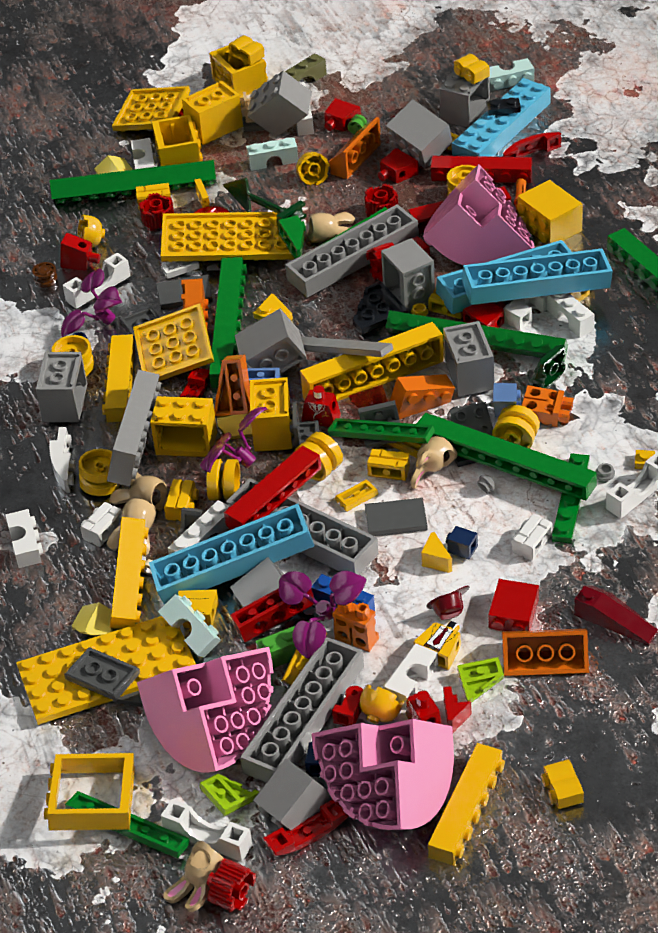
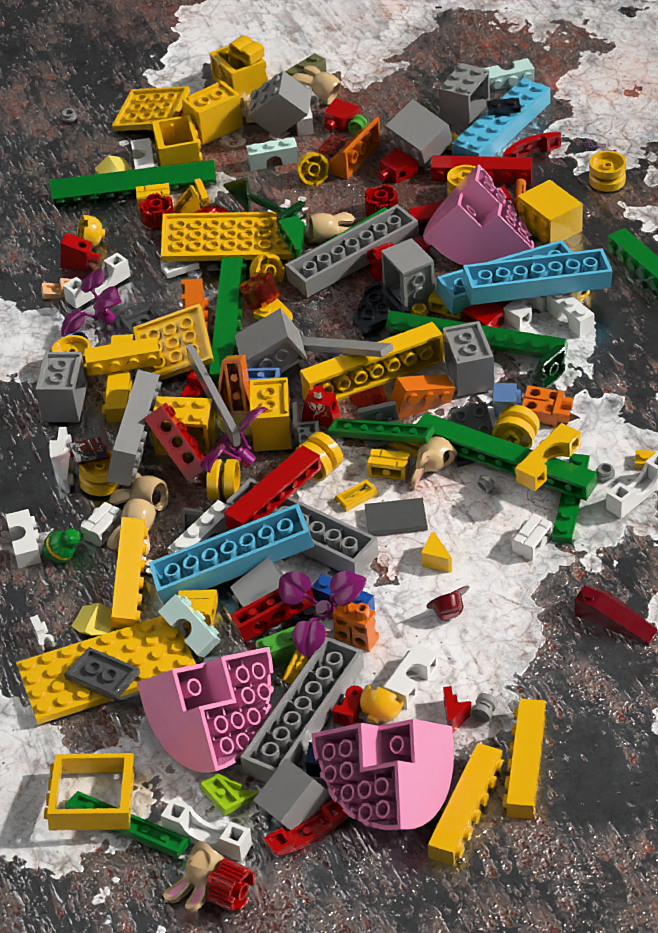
(40, 630): none -> white plate
(44, 274): reddish brown wheel -> none
(53, 290): none -> light nougat slope
(61, 544): none -> green hair
(68, 115): none -> light grey plate
(88, 451): none -> piece
(122, 356): none -> yellow brick
(166, 436): none -> red brick
(170, 292): dark grey tile -> none
(180, 495): yellow brick -> none
(188, 202): none -> yellow slope
(212, 392): none -> light grey tile
(259, 289): none -> clear red brick
(268, 262): none -> yellow cylinder
(321, 83): none -> tan piece
(333, 145): none -> clear red piece
(422, 707): red torso -> none
(442, 639): yellow torso -> none
(462, 542): dark blue brick -> none
(471, 68): yellow brick -> none
(479, 677): lime wing -> none
(483, 708): none -> light grey wheel
(513, 606): red brick -> none
(525, 759): none -> yellow brick
(545, 652): orange slope -> none
(560, 442): none -> yellow arch
(562, 784): yellow brick -> none
(589, 145): none -> clear purple hand
(607, 171): none -> yellow wheel

